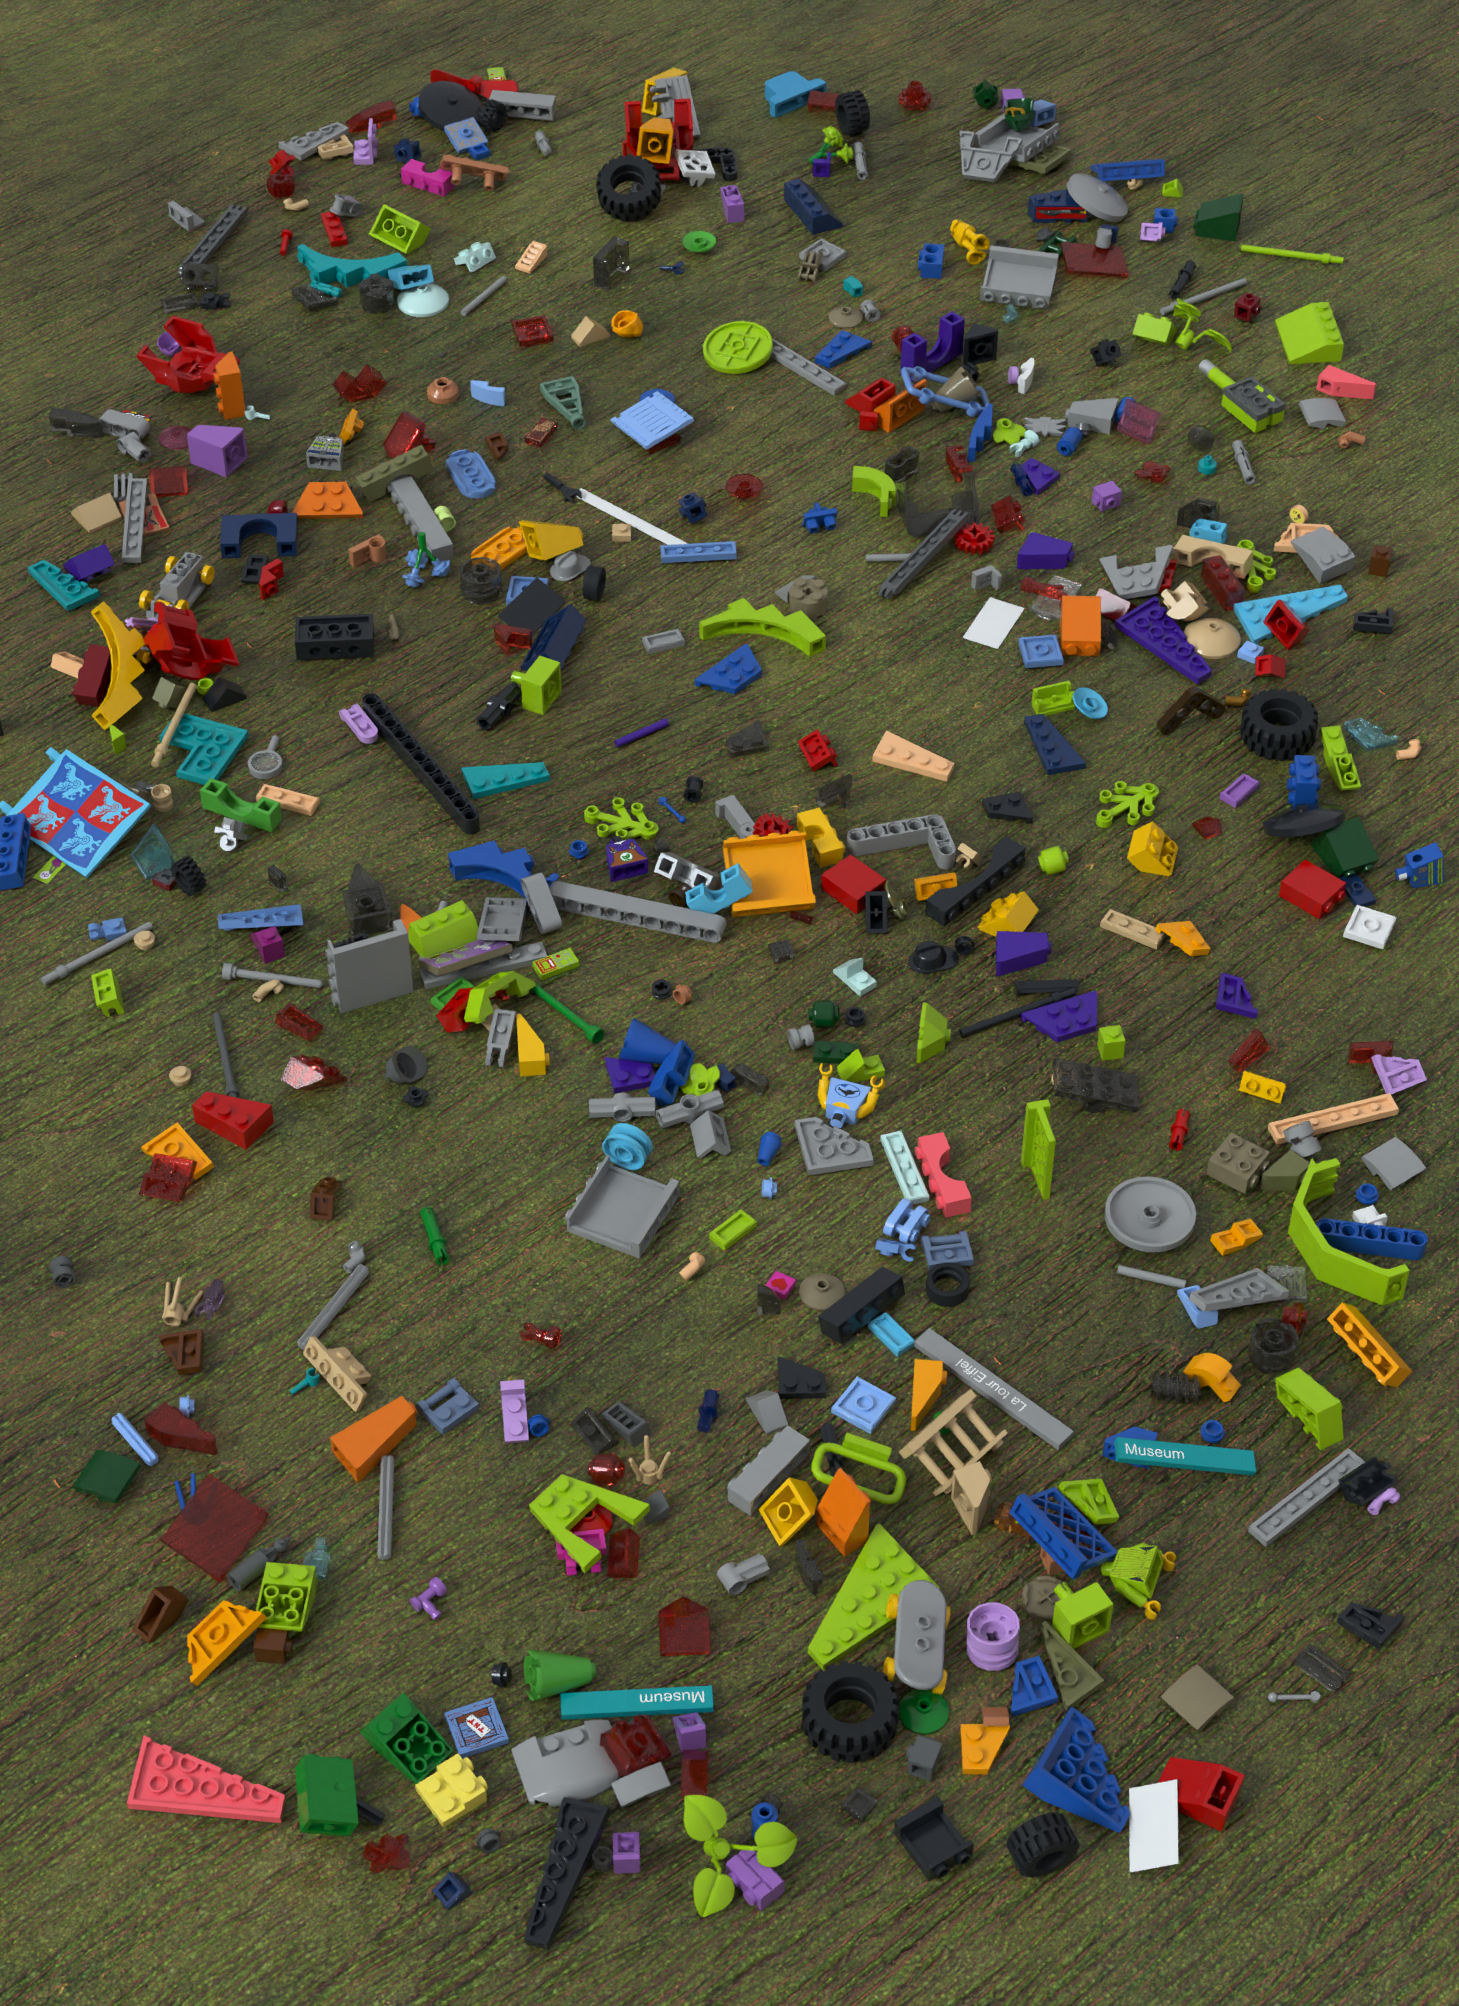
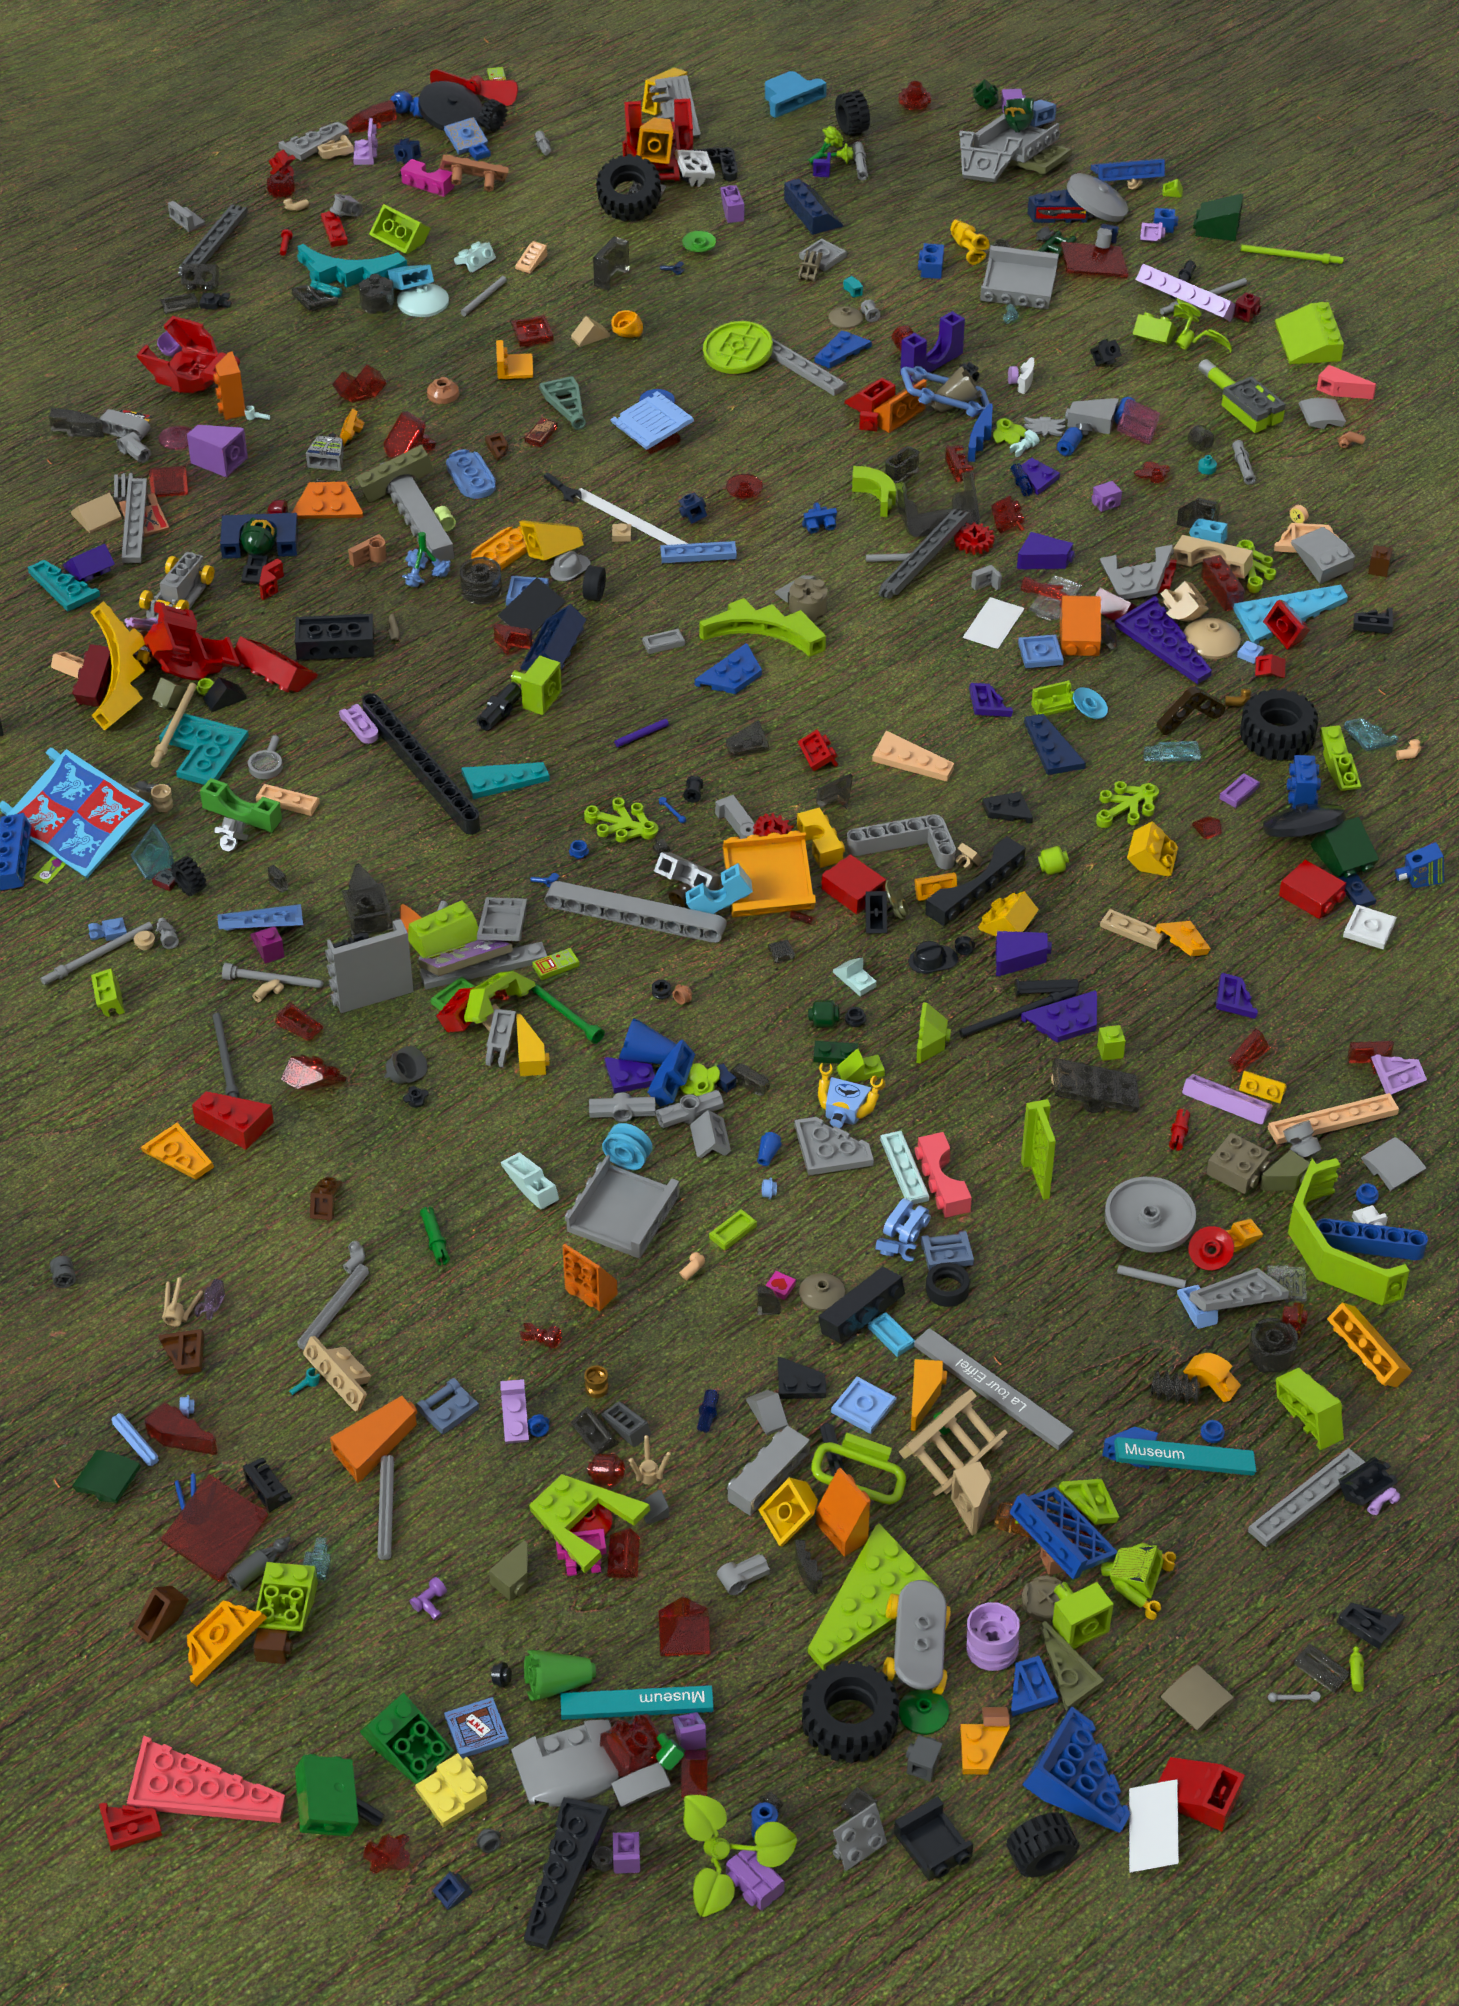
(118, 739): lime slope -> none
(129, 1825): none -> red wing
(168, 934): none -> light grey piece
(168, 1177): clear red slope -> none
(180, 1075): tan plate -> none
(257, 539): none -> dark green helmet
(266, 1485): none -> black hinge
(273, 665): none -> red slope
(401, 101): none -> blue head
(490, 863): blue arch -> none
(491, 395): light blue slope -> none
(511, 1572): none -> olive slope
(513, 365): none -> light orange bracket
(526, 104): light grey brick -> none
(530, 1180): none -> light aqua slope
(541, 903): light grey beam -> none
(587, 1279): none -> orange slope
(596, 1381): none -> pearl gold wheel
(625, 859): dark purple torso -> none
(670, 1752): none -> green piece
(800, 1037): light grey wheel -> none
(821, 99): clear red hinge -> none
(859, 1837): none -> light grey hinge
(980, 344): black slope -> none
(987, 701): none -> dark purple wing
(1173, 751): none -> clear light blue hinge
(1187, 292): none -> arch
(1206, 1239): none -> red dish
(1226, 1099): none -> lavender slope
(1357, 1670): none -> lime piece

